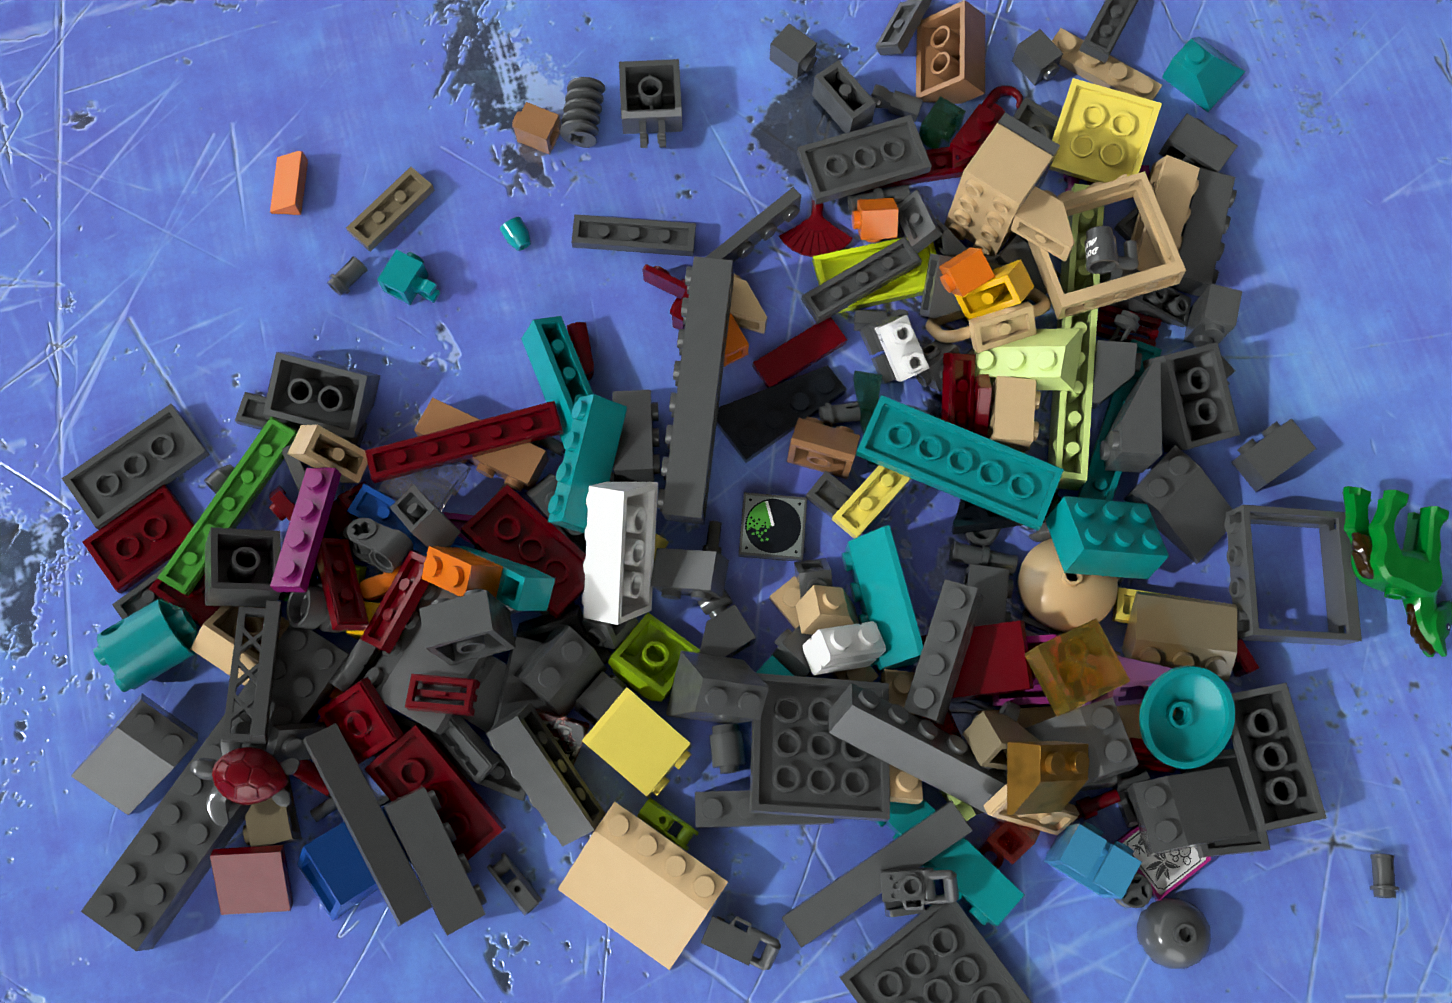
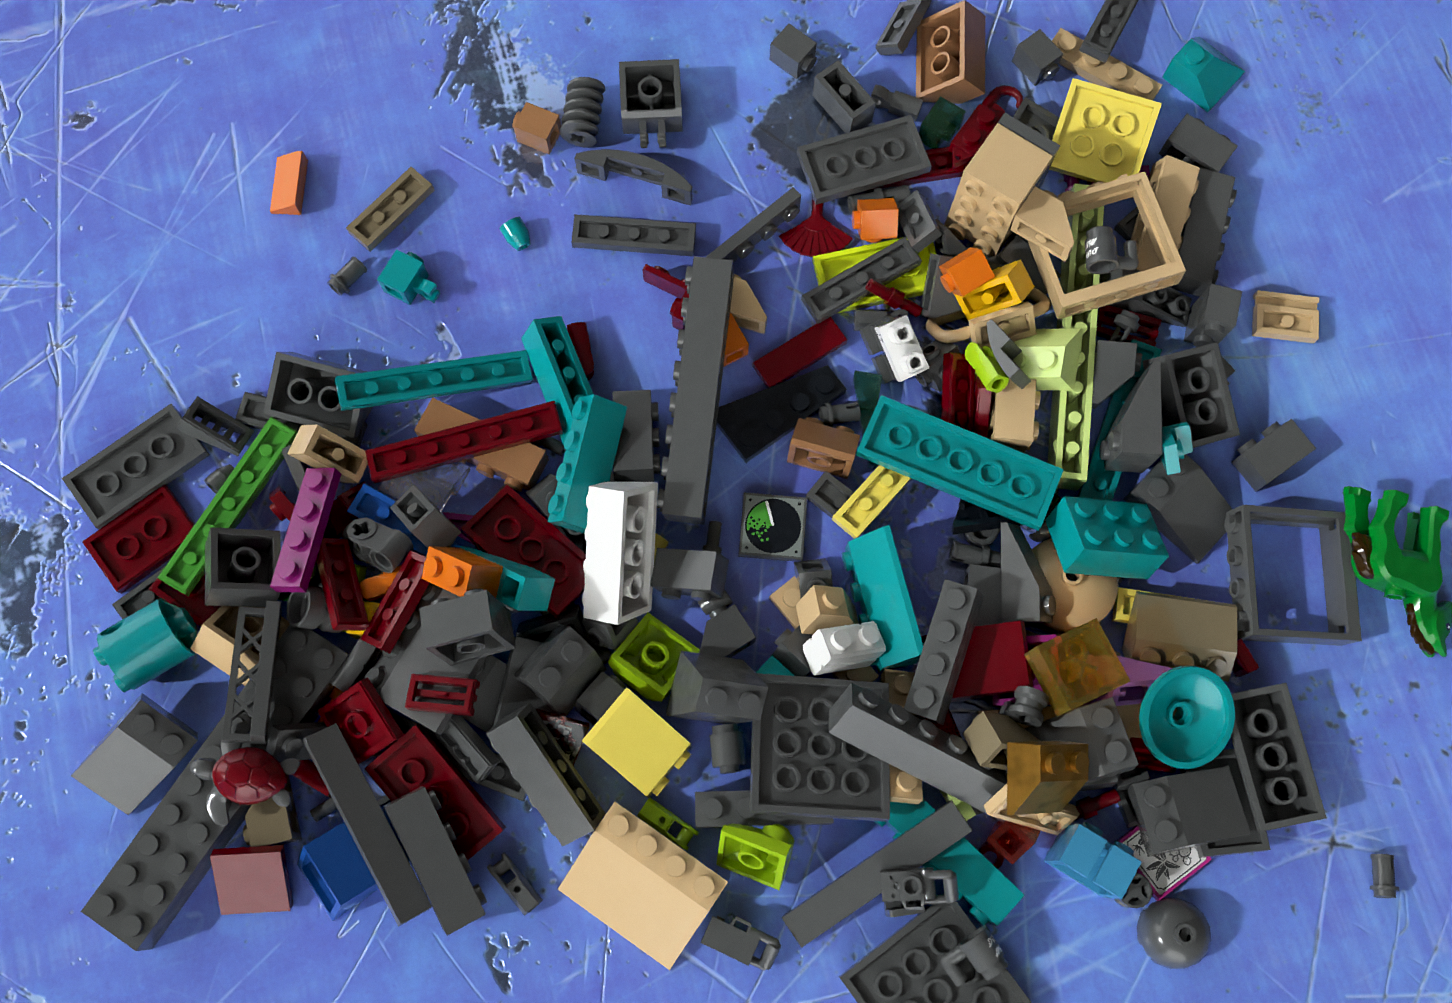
(200, 431): none -> dark grey slope
(432, 380): none -> teal plate
(599, 163): none -> dark grey slope
(756, 852): none -> lime slope
(893, 297): none -> dark red bar
(982, 953): none -> dark grey piece
(986, 367): none -> lime bar
(1005, 351): none -> slope
(1023, 583): none -> dark grey slope
(1028, 706): none -> dark grey wheel
(1175, 443): none -> teal bracket
(1285, 317): none -> tan plate

